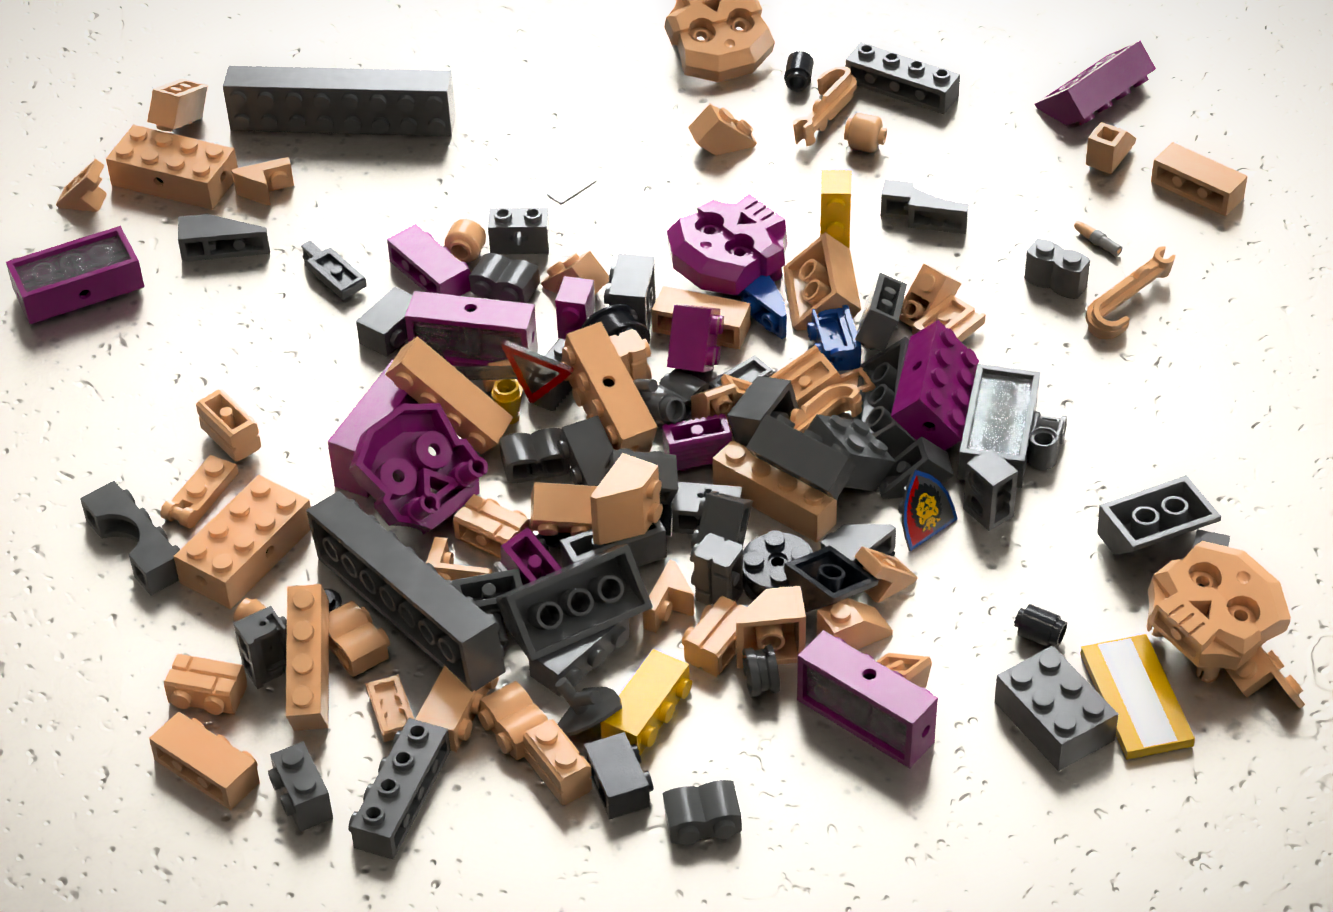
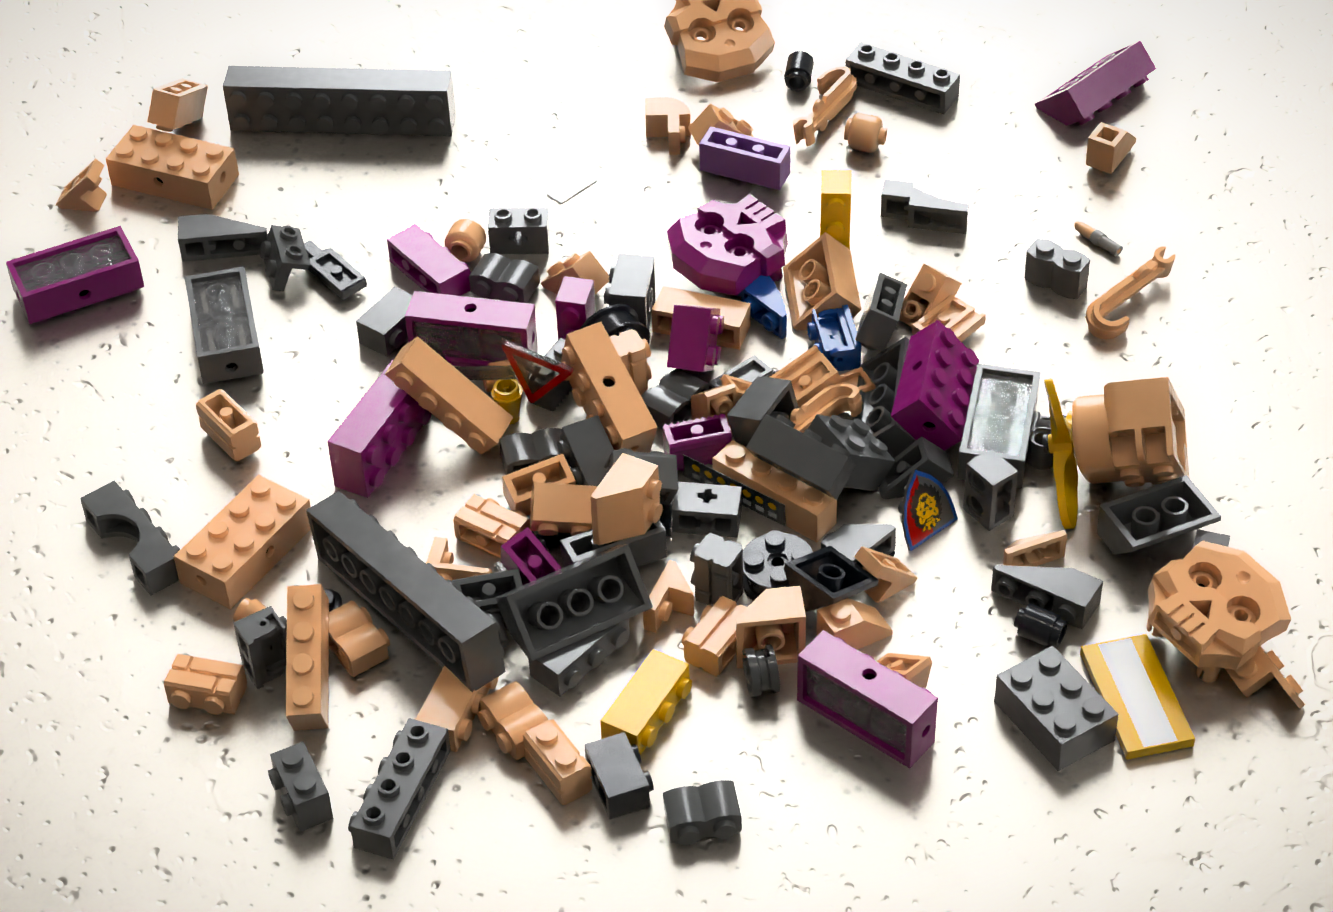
(200, 491): light nougat plate -> none
(205, 760): light nougat brick -> none
(223, 325): none -> brick
(259, 179): light nougat slope -> none
(281, 253): none -> dark grey bracket
(389, 705): light nougat plate -> none
(401, 447): magenta brick -> none
(519, 484): none -> light nougat brick
(586, 707): dark grey shield -> none
(662, 407): dark grey piece -> none
(667, 119): none -> light nougat brick
(723, 516): dark grey hinge -> none
(745, 158): none -> medium lavender brick
(750, 498): none -> black sticker
(1036, 549): none -> light nougat slope
(1052, 588): none -> dark grey slope
(1116, 436): none -> light nougat brick
(1199, 178): light nougat brick -> none

